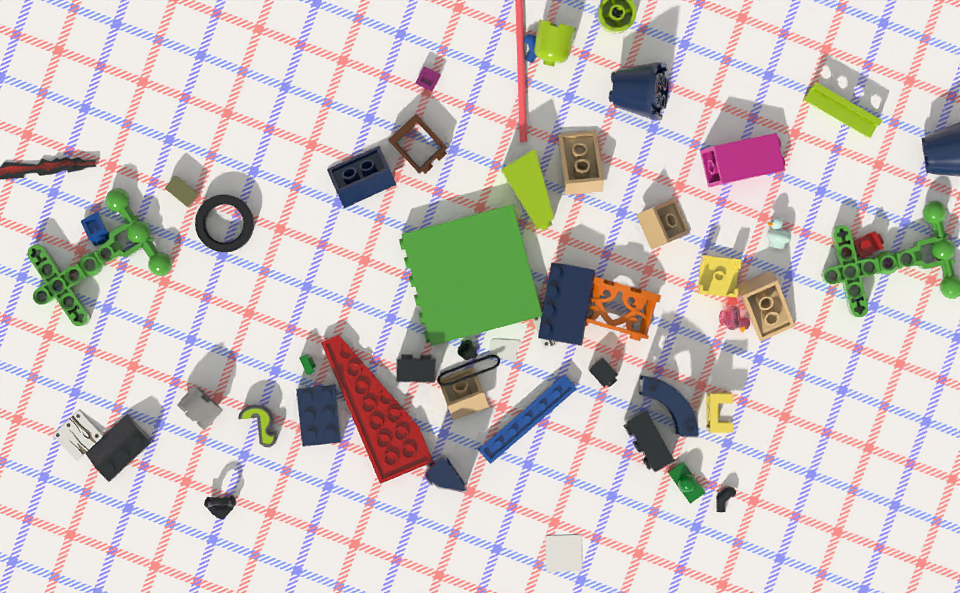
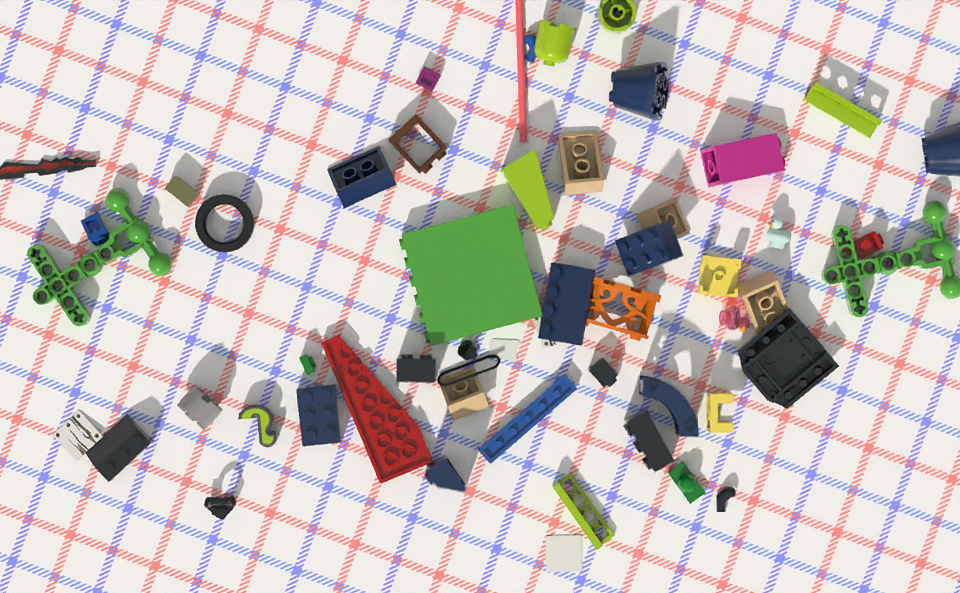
(577, 515): none -> lime fence
(649, 248): none -> dark blue brick
(785, 360): none -> black wedge

